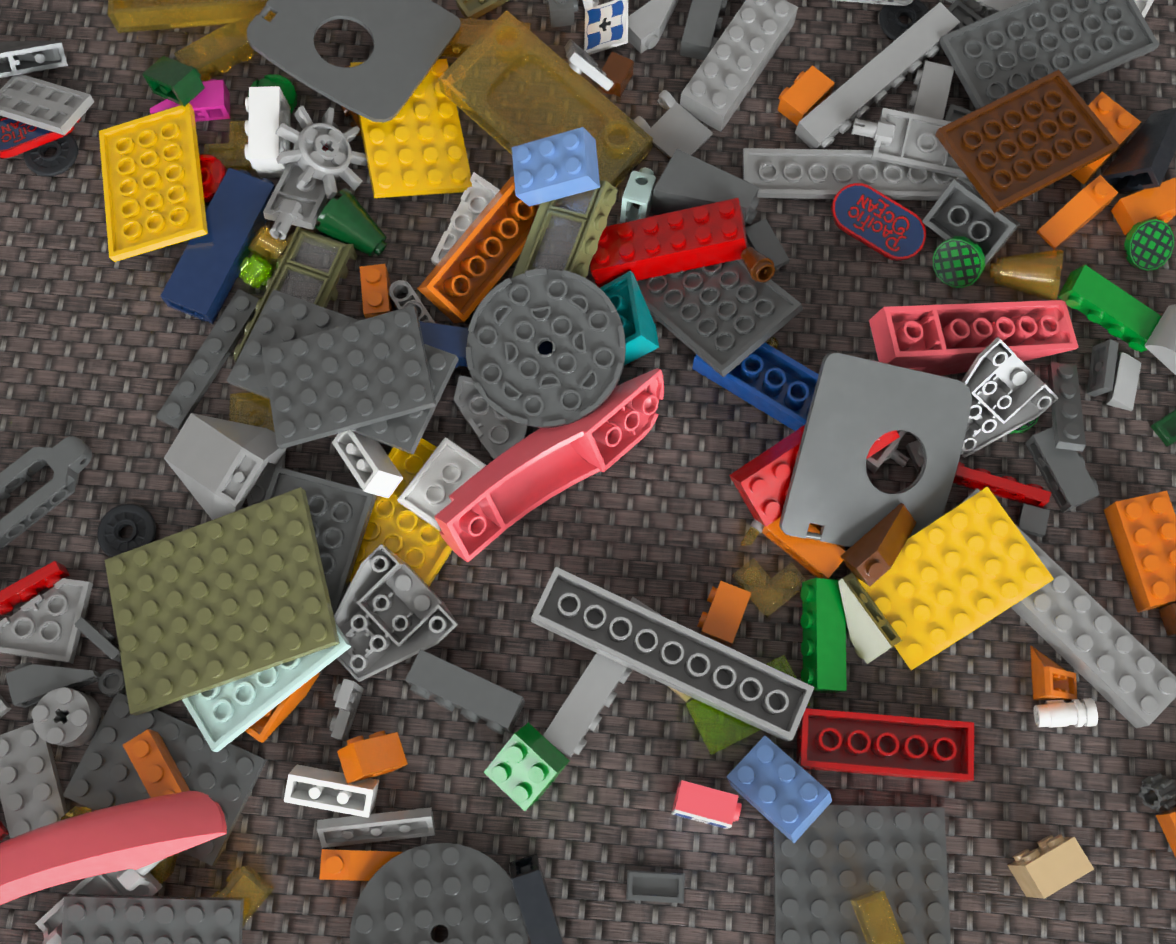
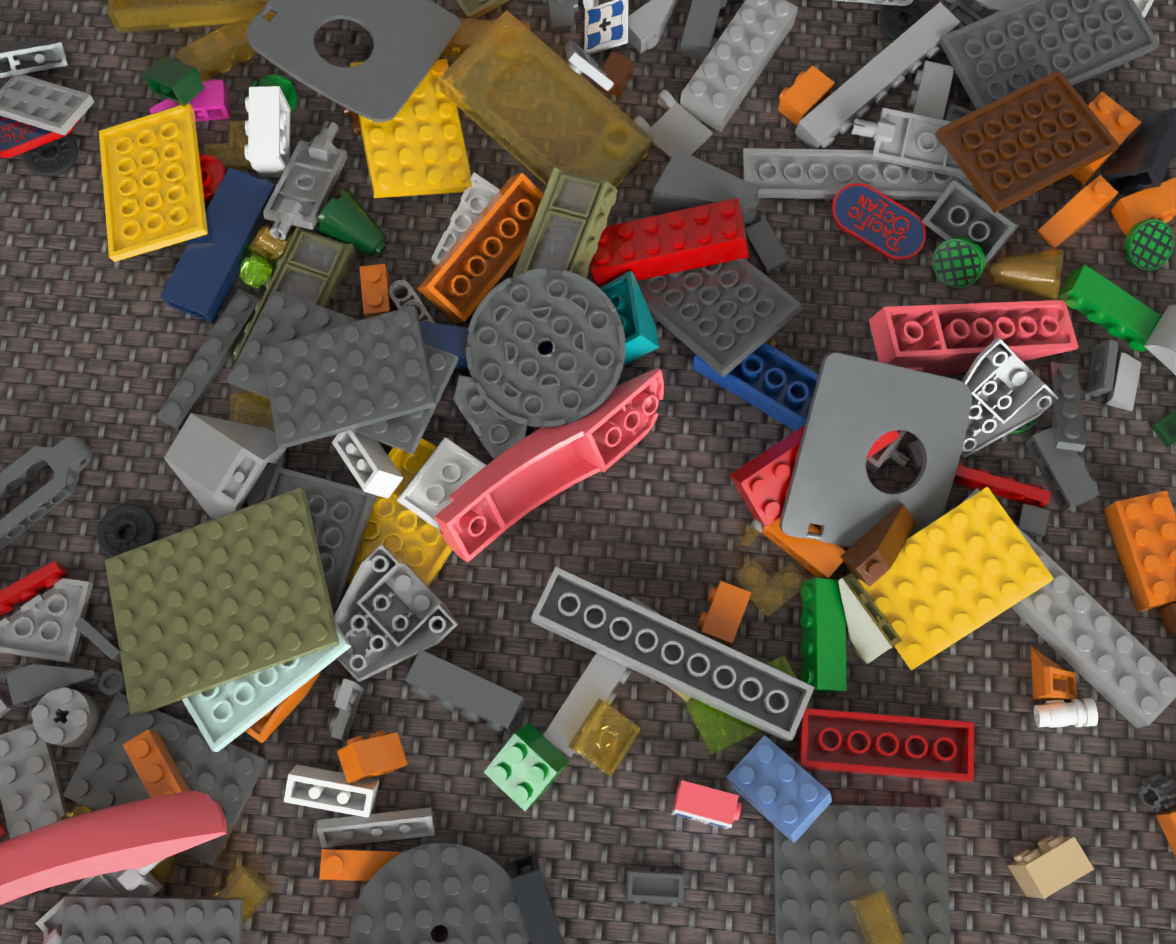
(321, 151): light grey gear -> none
(555, 167): medium blue brick -> none
(604, 737): none -> clear yellow tile
(638, 191): light aqua torso -> none
(758, 265): reddish brown cone -> none

